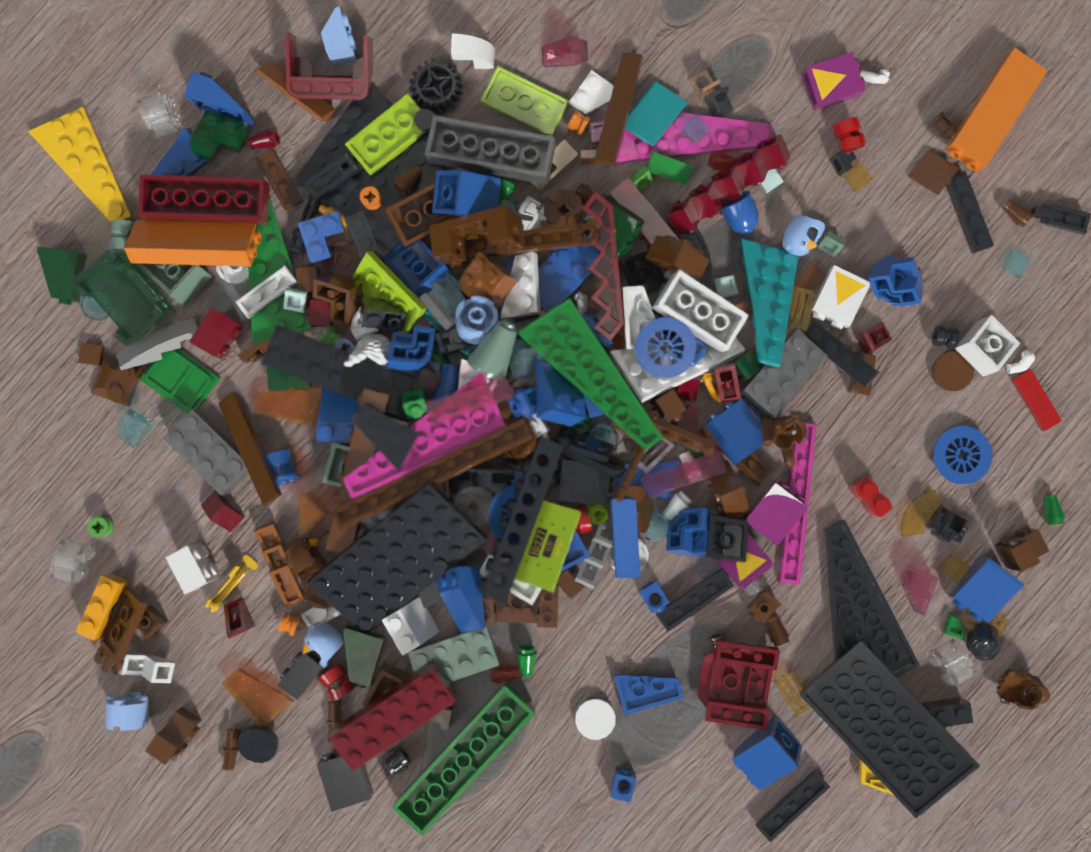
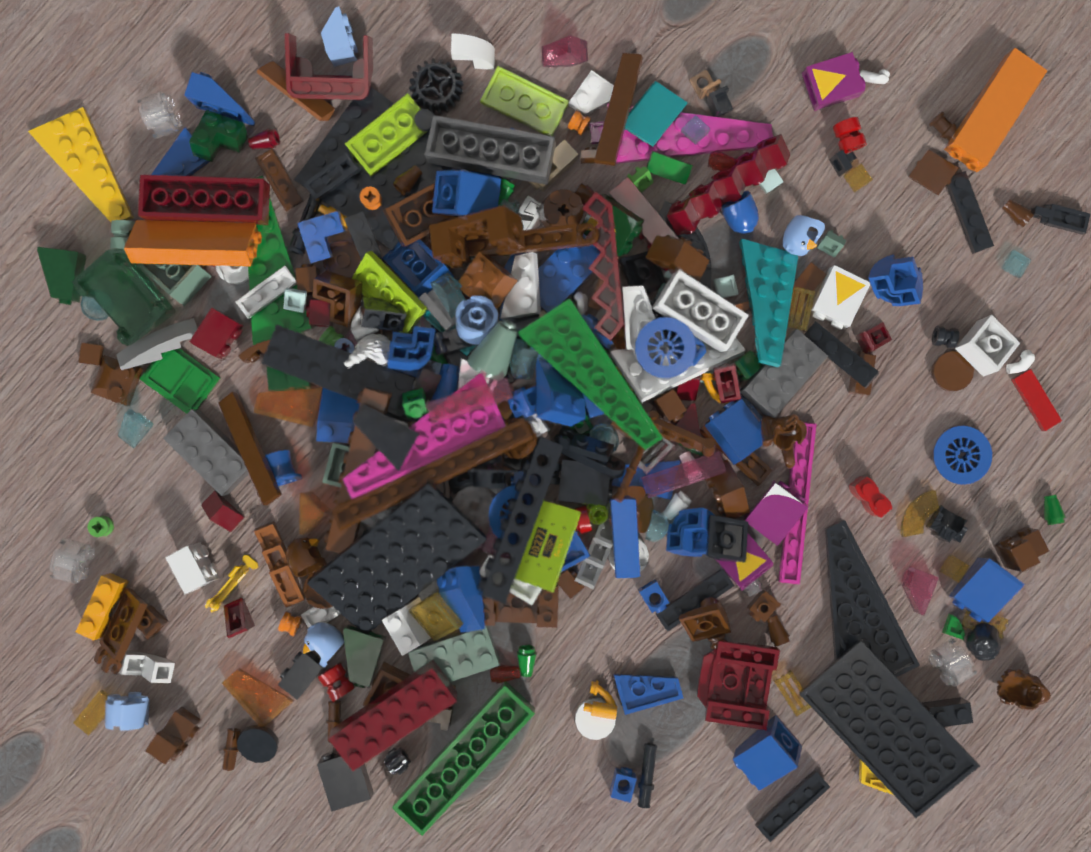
(92, 714): none -> clear yellow tile
(435, 617): none -> clear yellow tile
(600, 709): none -> light orange plant
(646, 784): none -> black pin
(706, 621): none -> reddish brown slope

